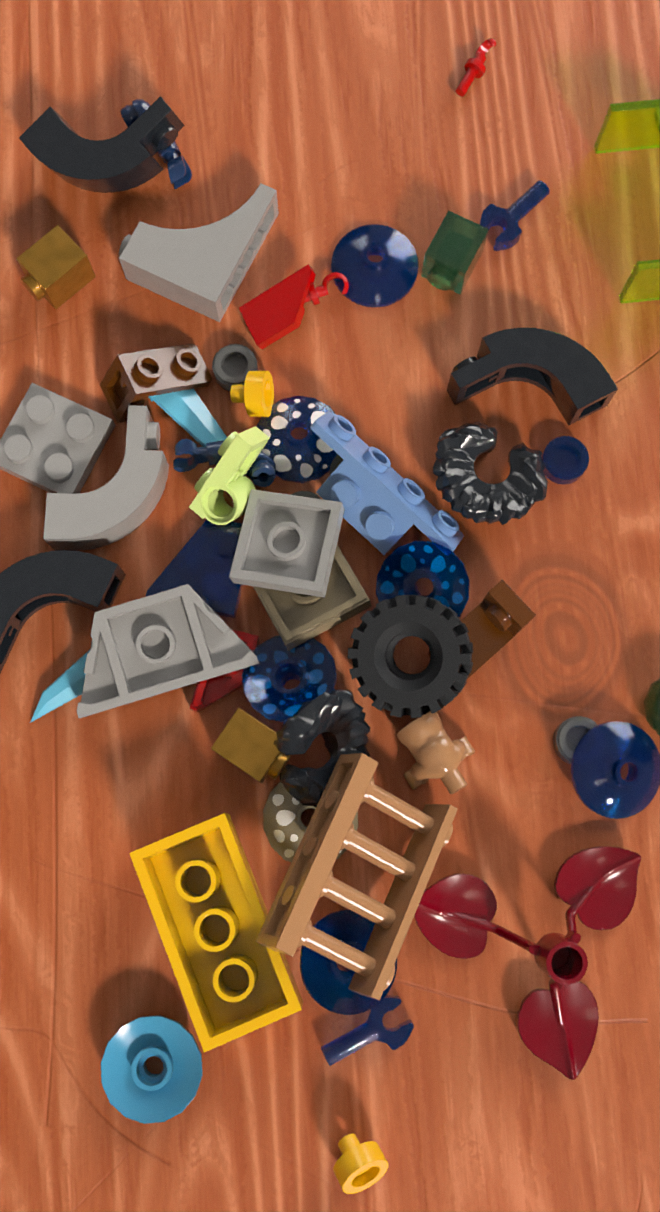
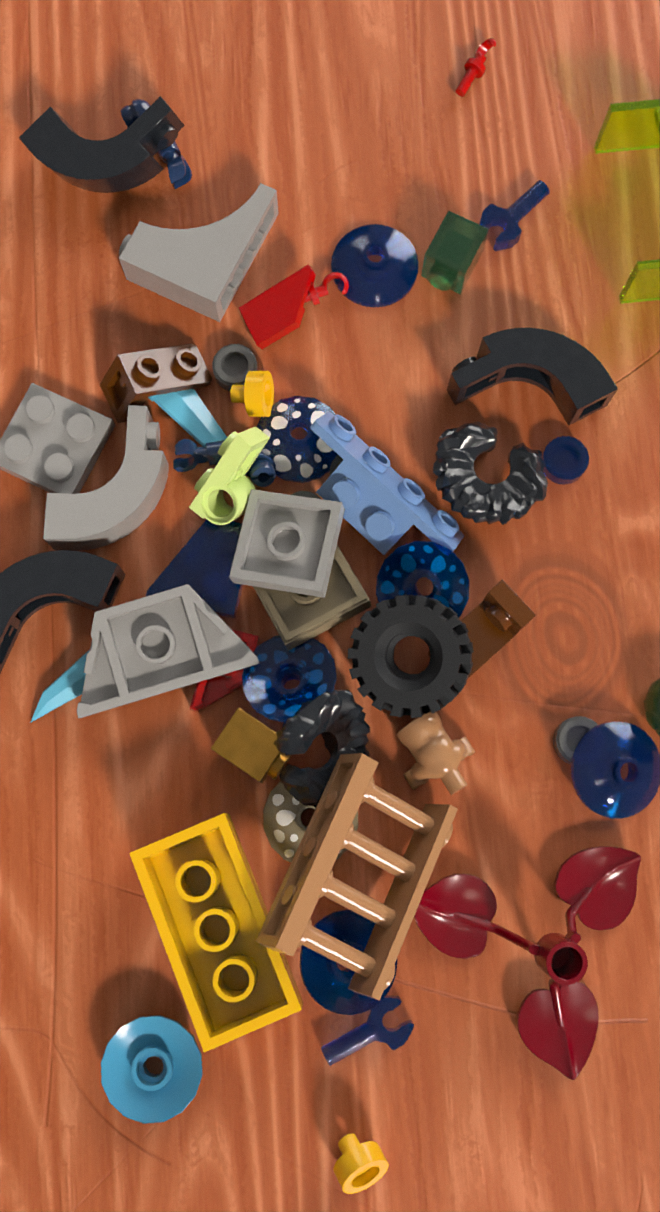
(55, 268): pearl gold brick -> none

